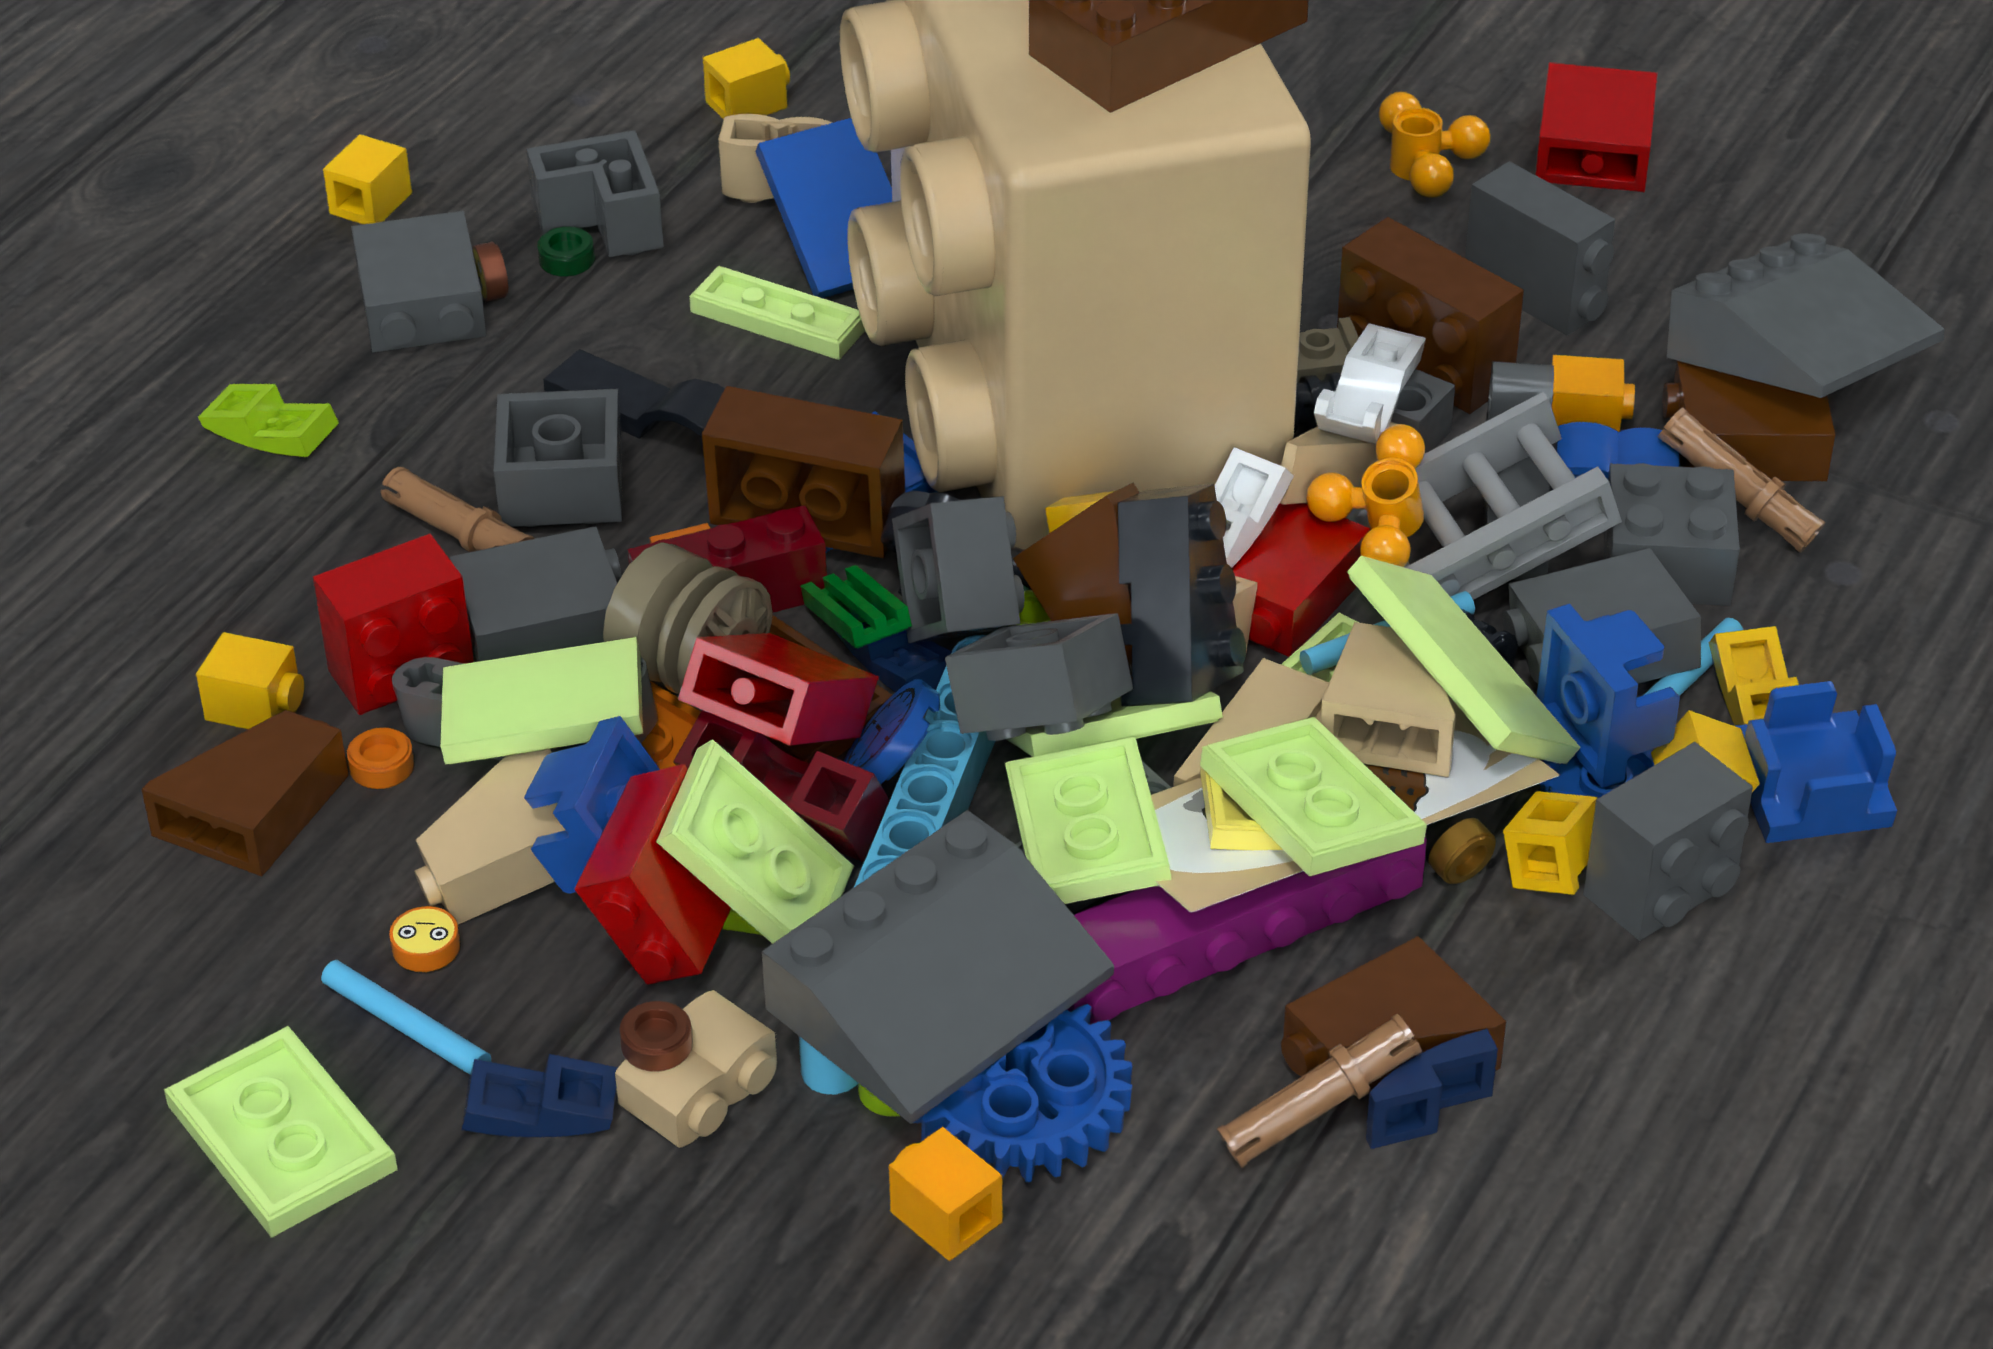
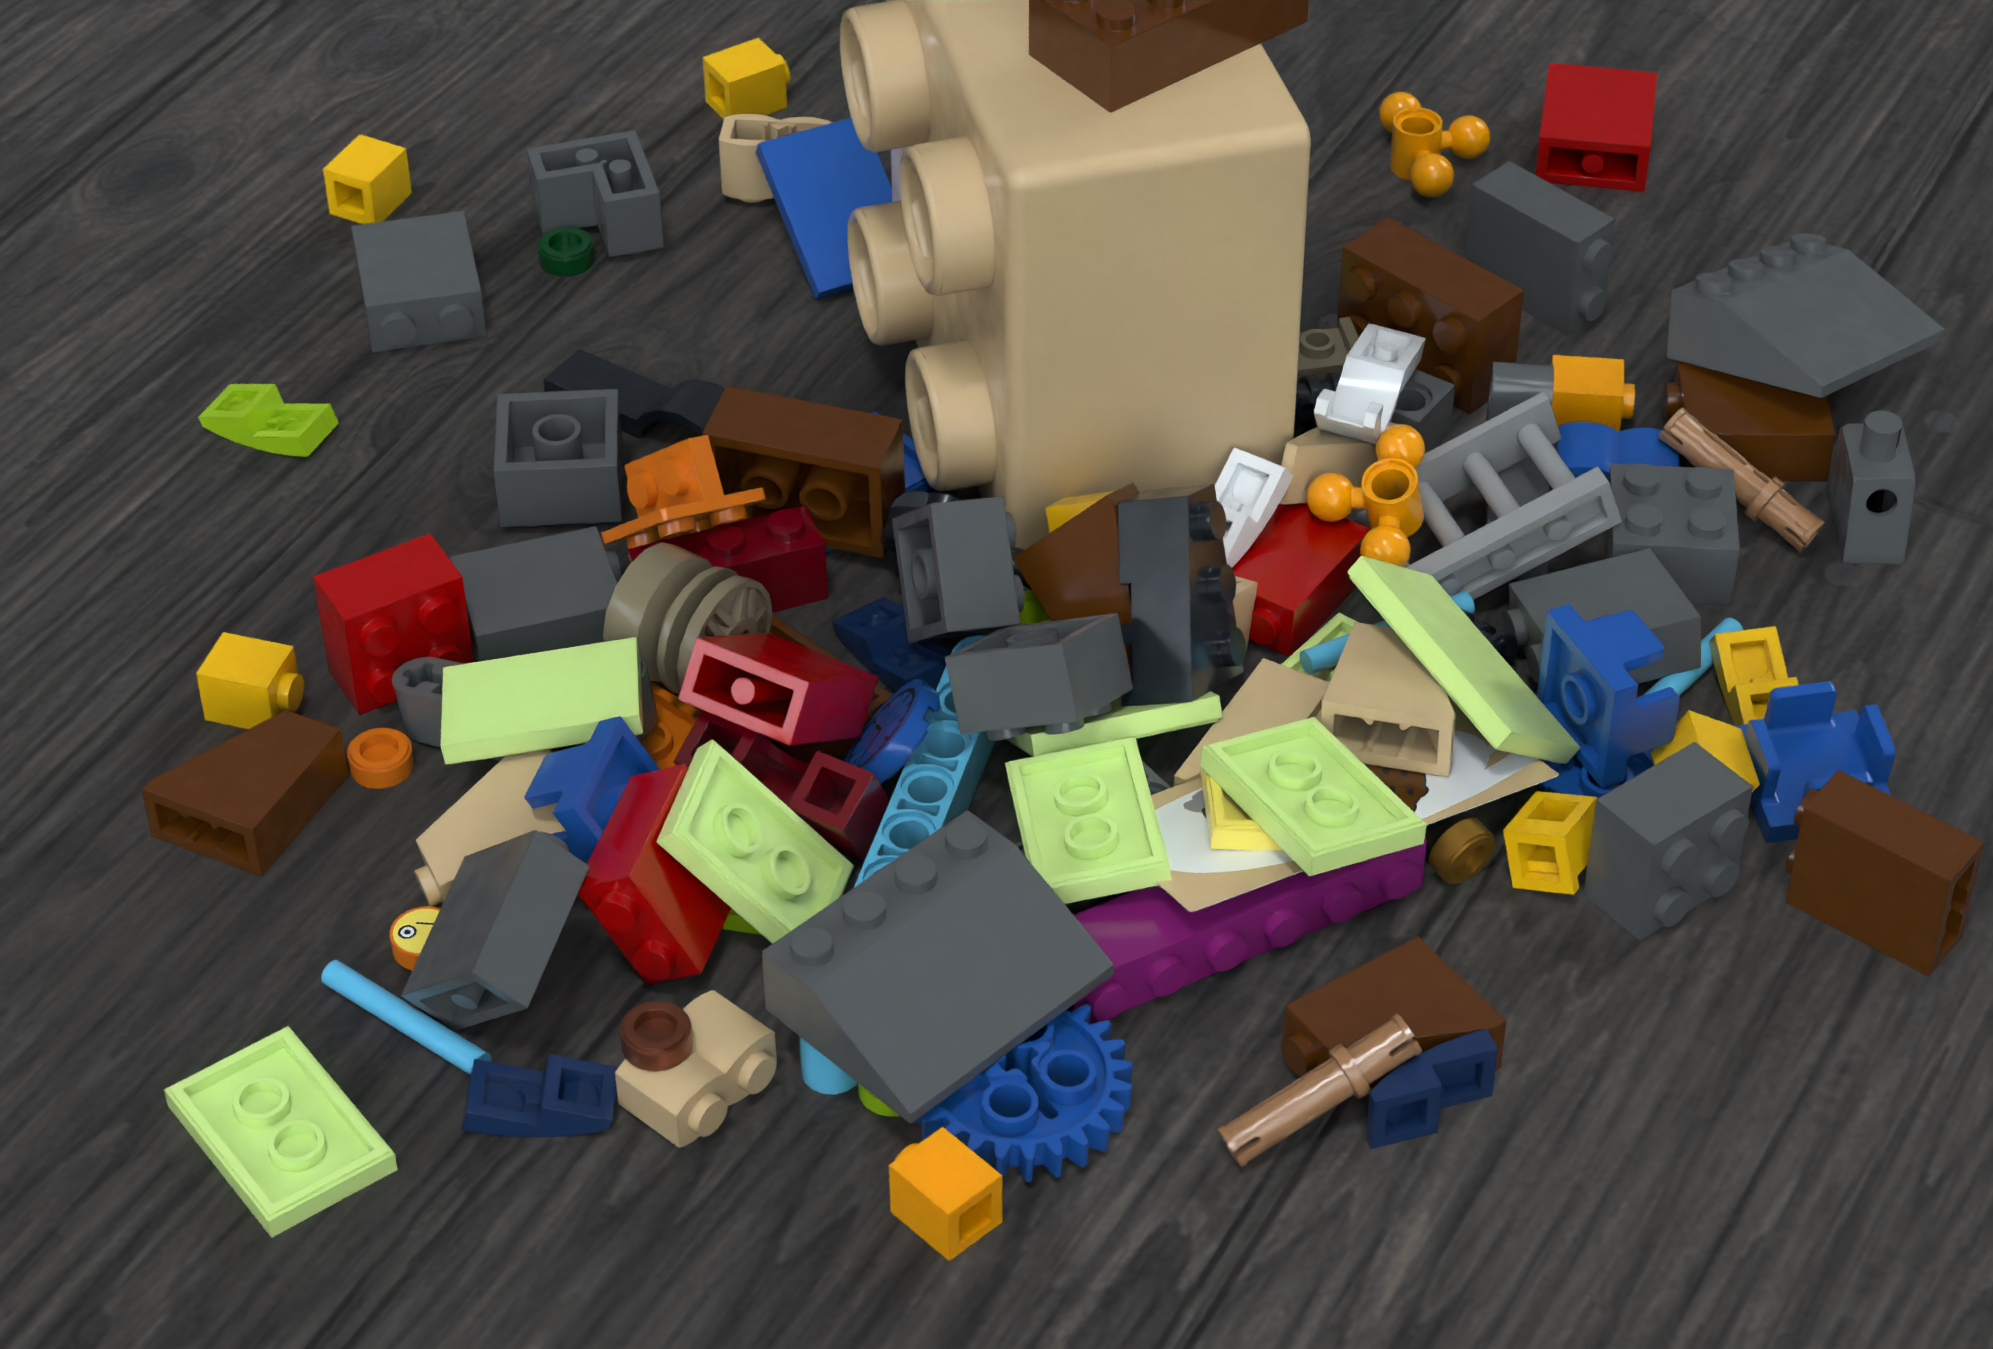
(472, 526): medium nougat pin -> none
(491, 271): copper tile -> none
(496, 930): none -> dark grey brick
(678, 495): none -> orange bracket
(777, 312): yellowish green tile -> none
(867, 602): green tile -> none
(1875, 462): none -> dark grey torso
(1882, 871): none -> reddish brown brick

